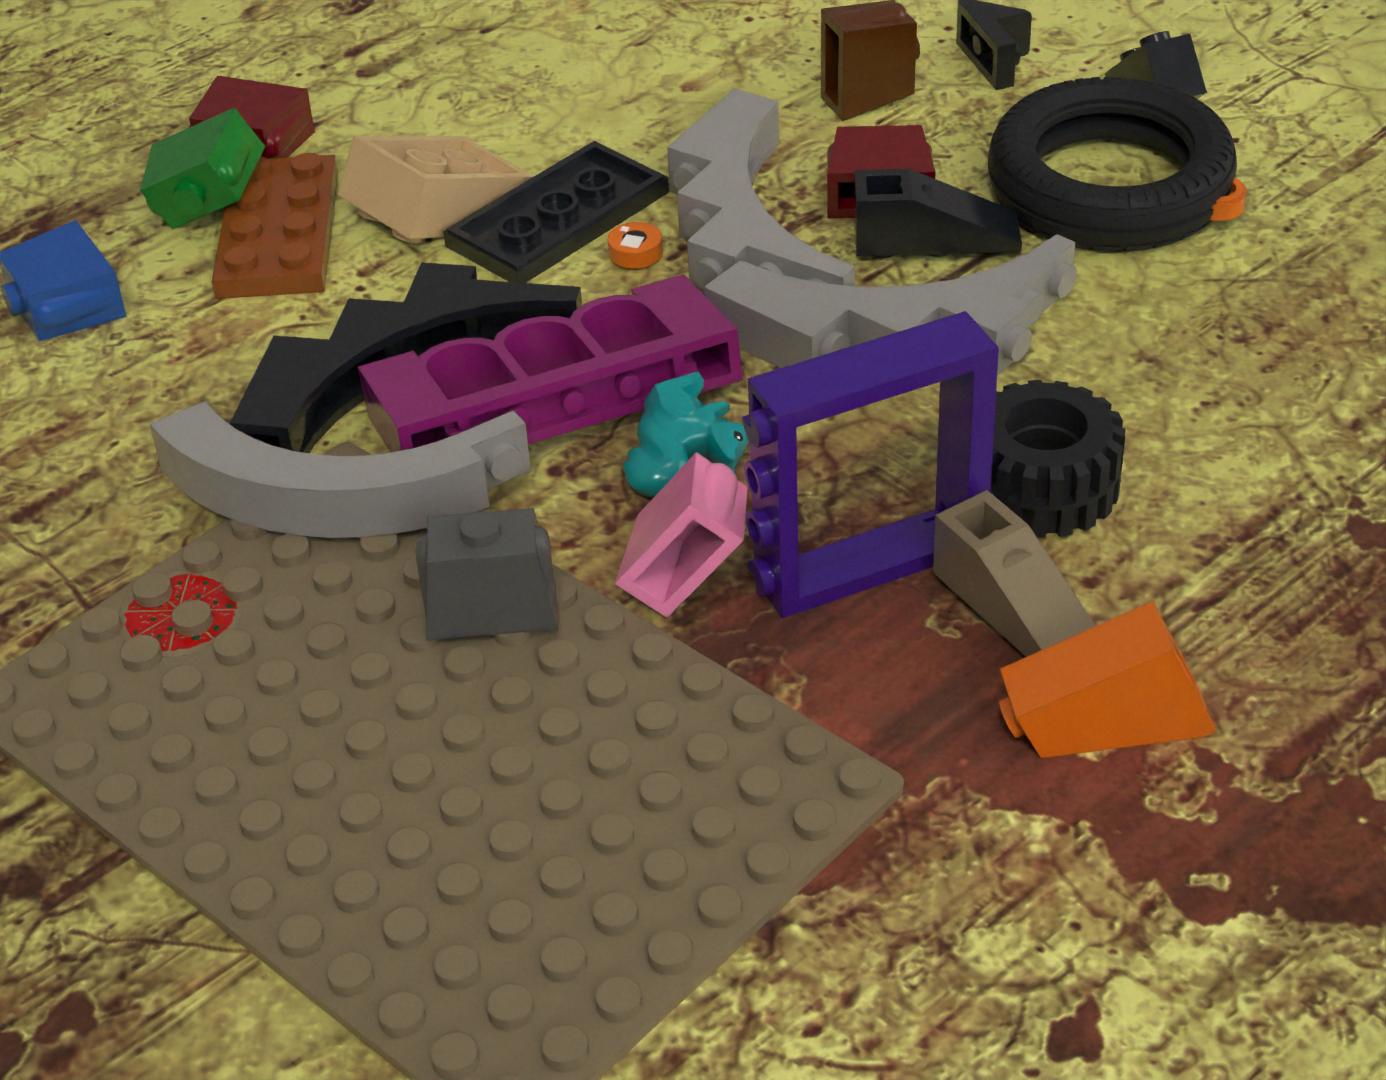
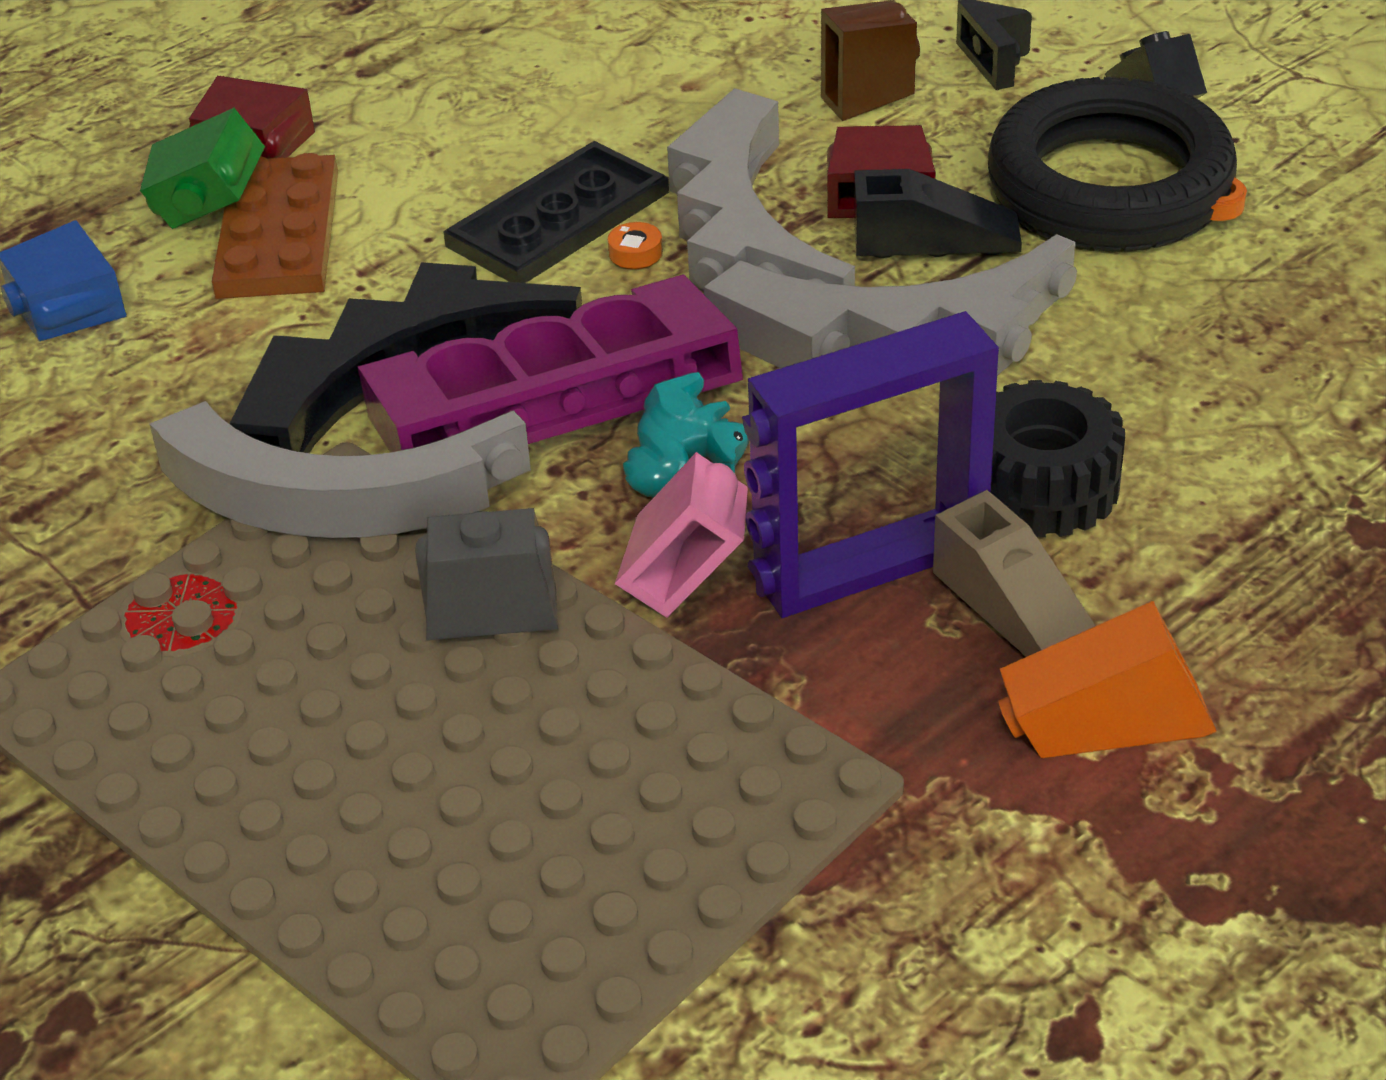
(424, 181): tan slope -> none

